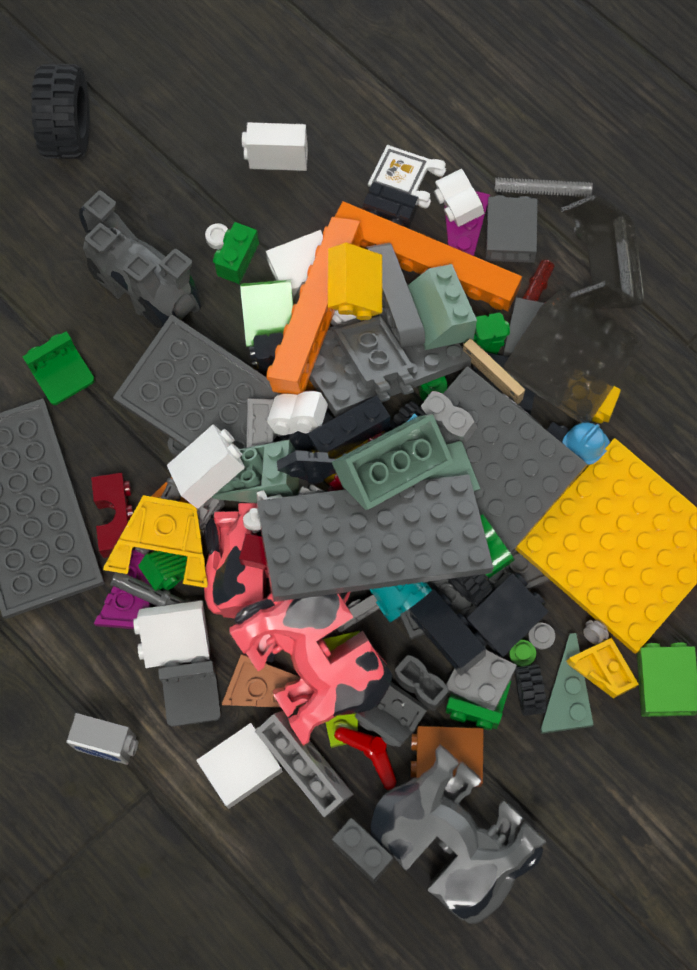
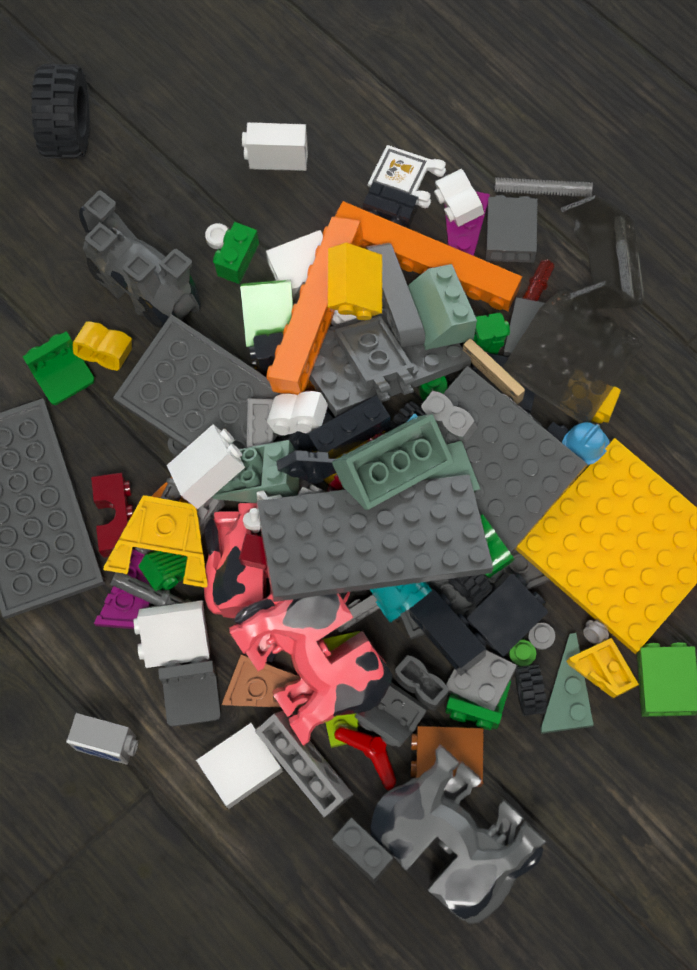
(102, 345): none -> yellow brick

